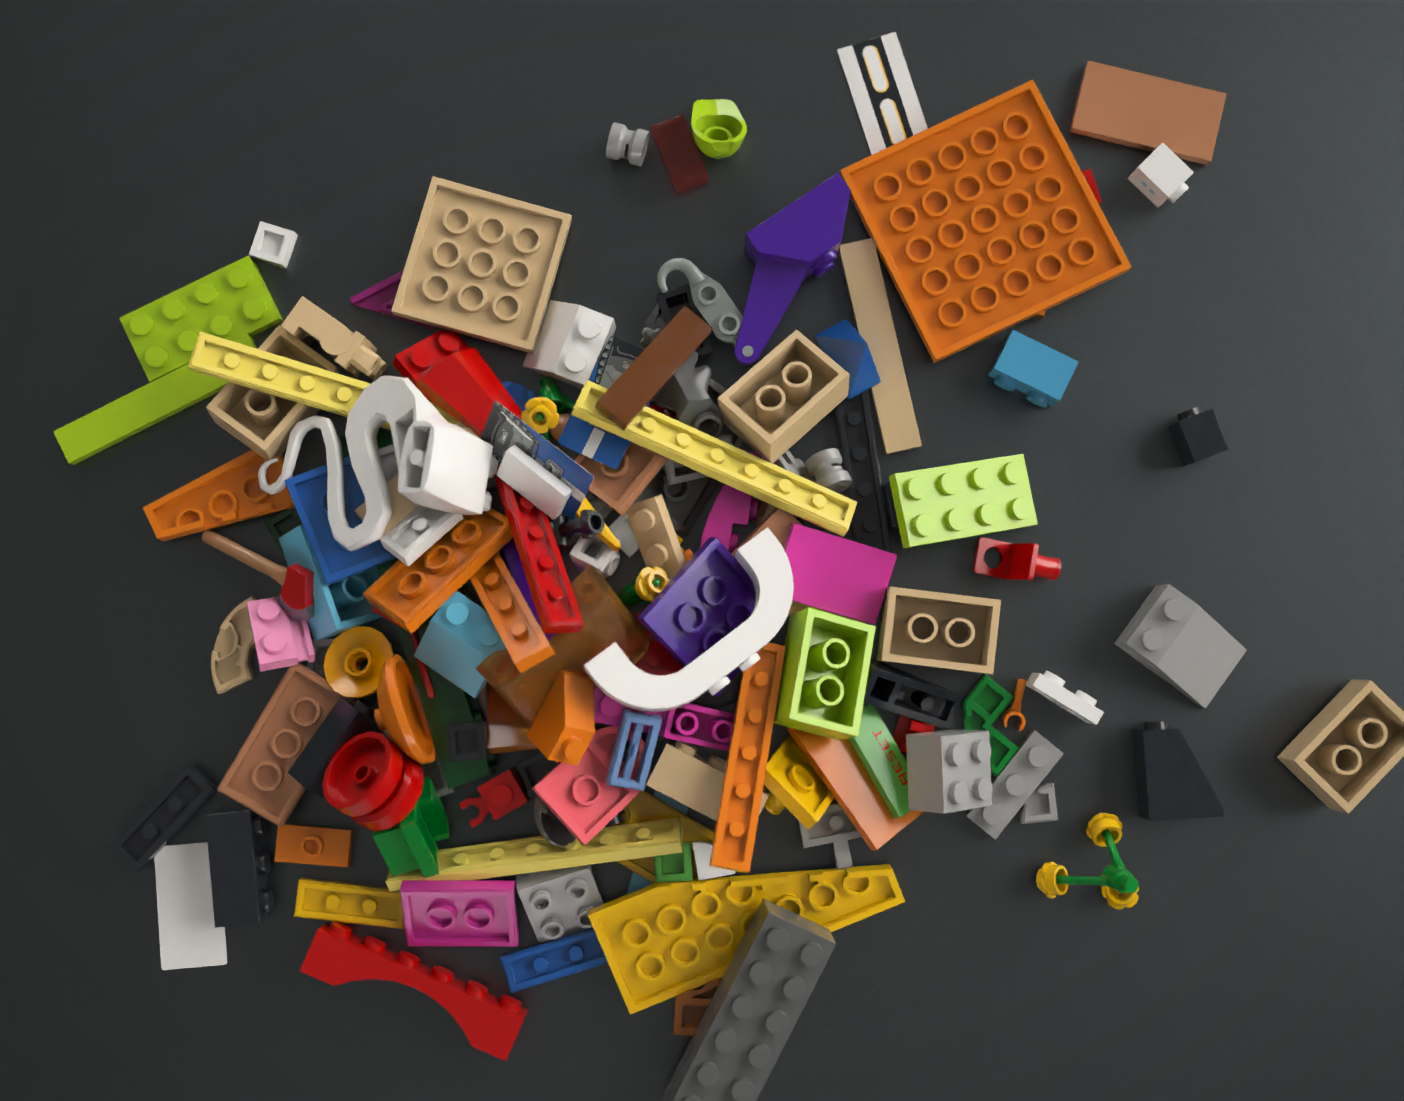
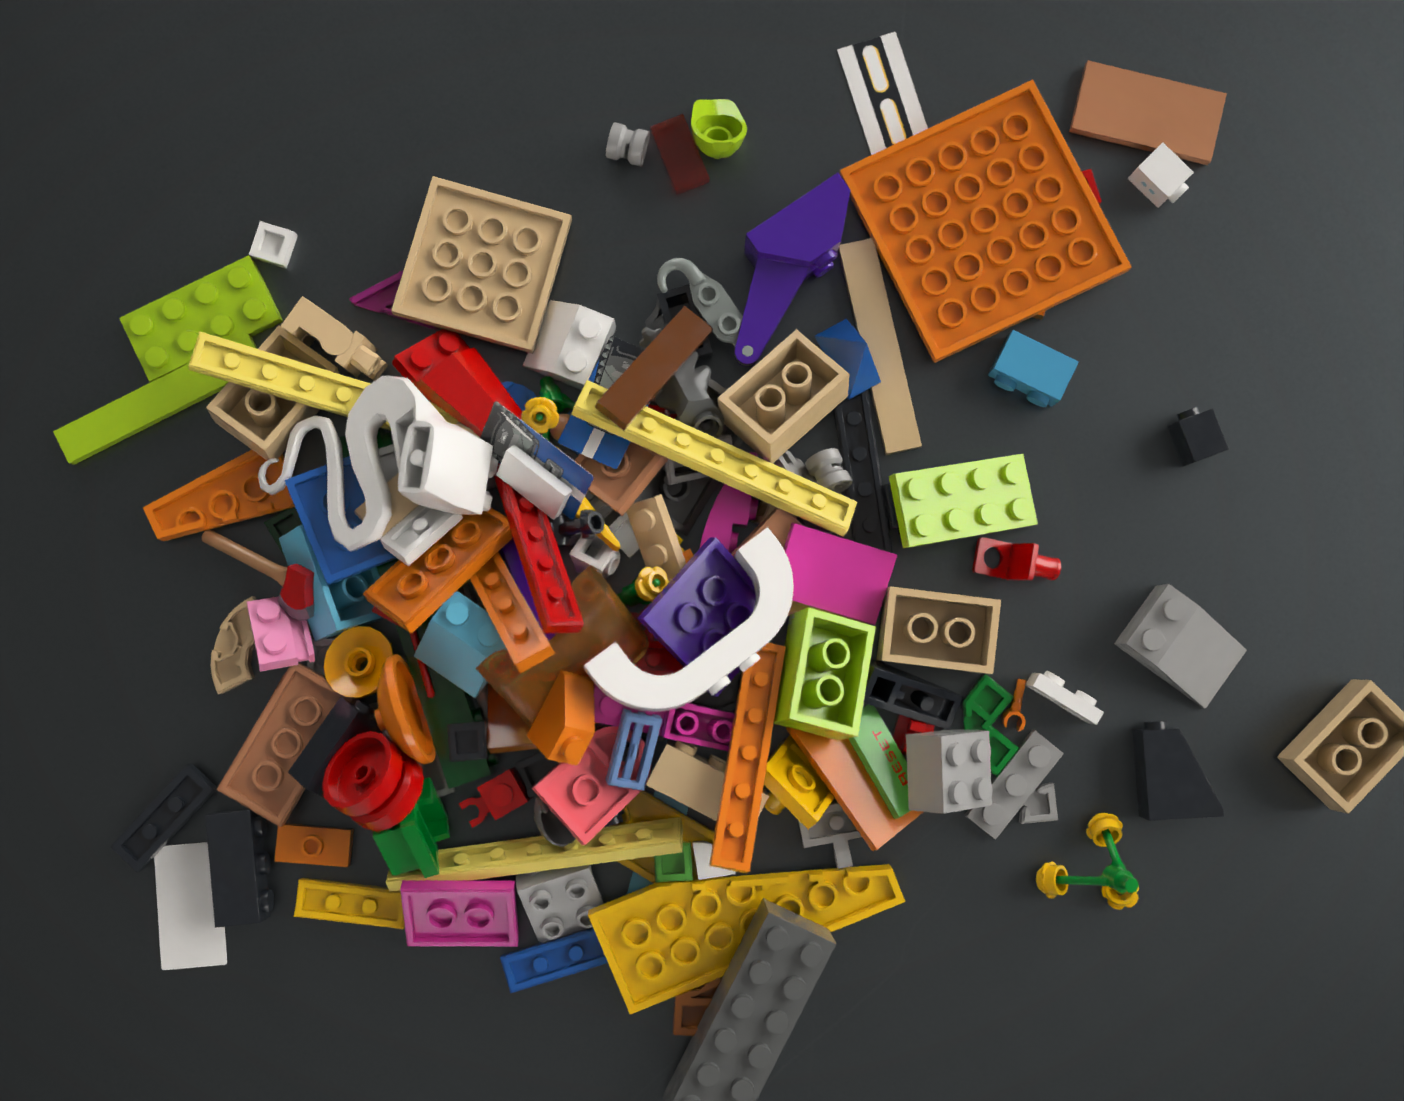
(343, 957): red arch -> none

